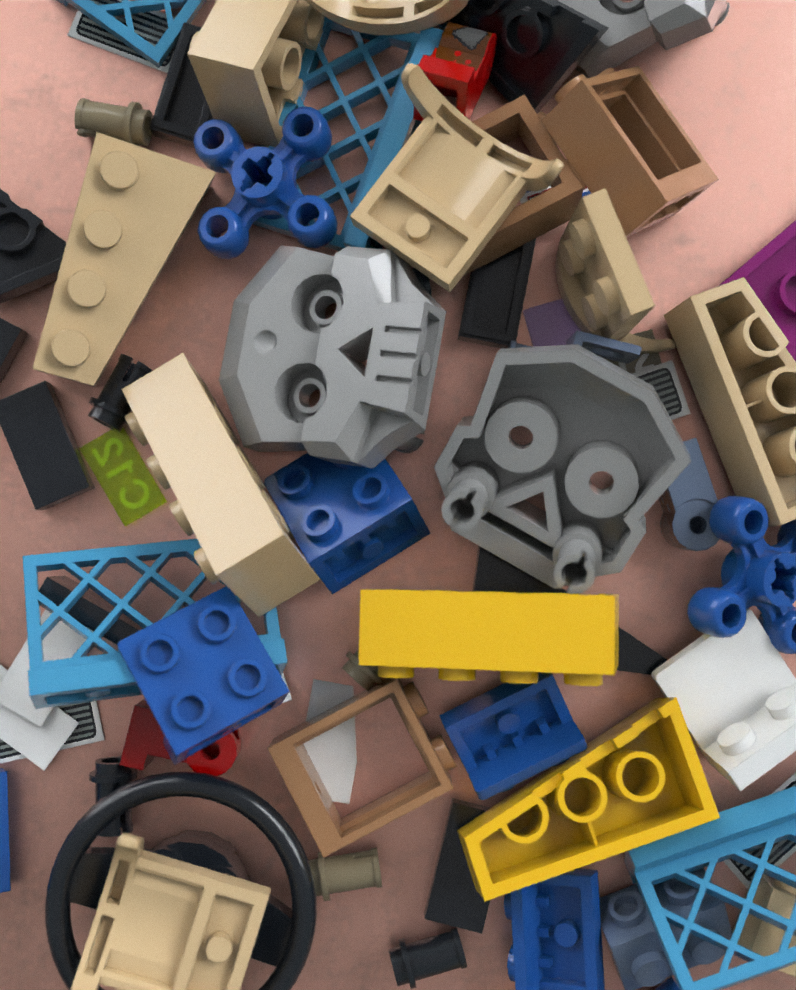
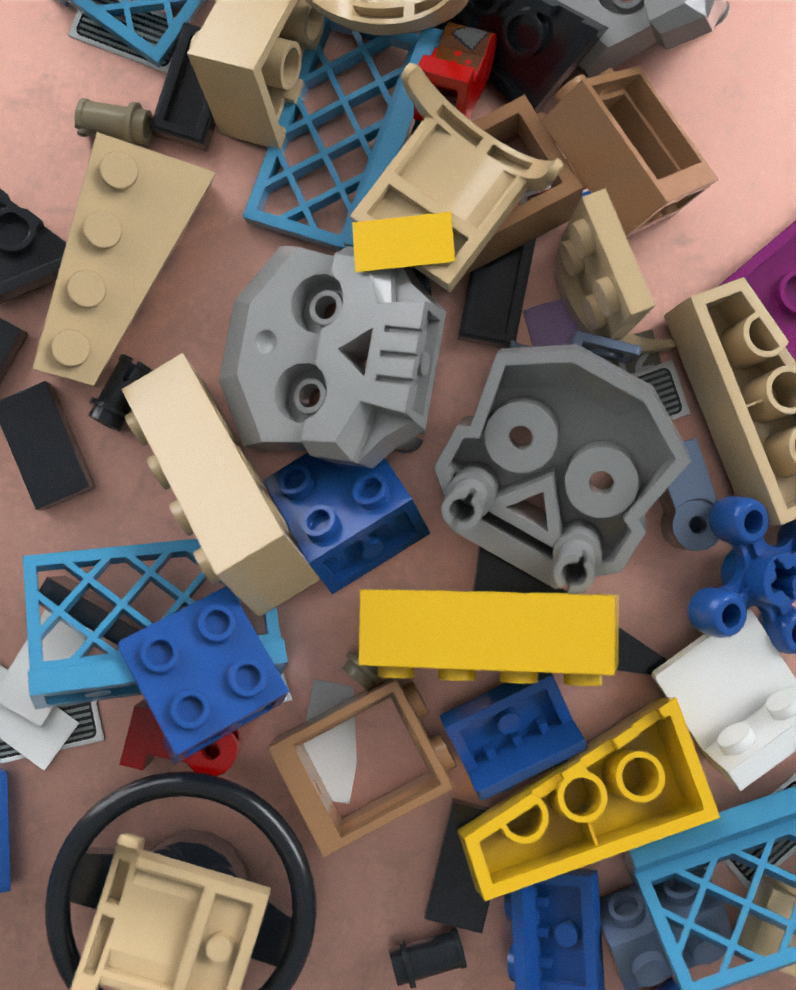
(107, 778): black pin -> none
(123, 475): clear neon green sticker -> none
(224, 152): blue gear -> none
(345, 872): dark tan pin -> none
(403, 242): none -> yellow sticker

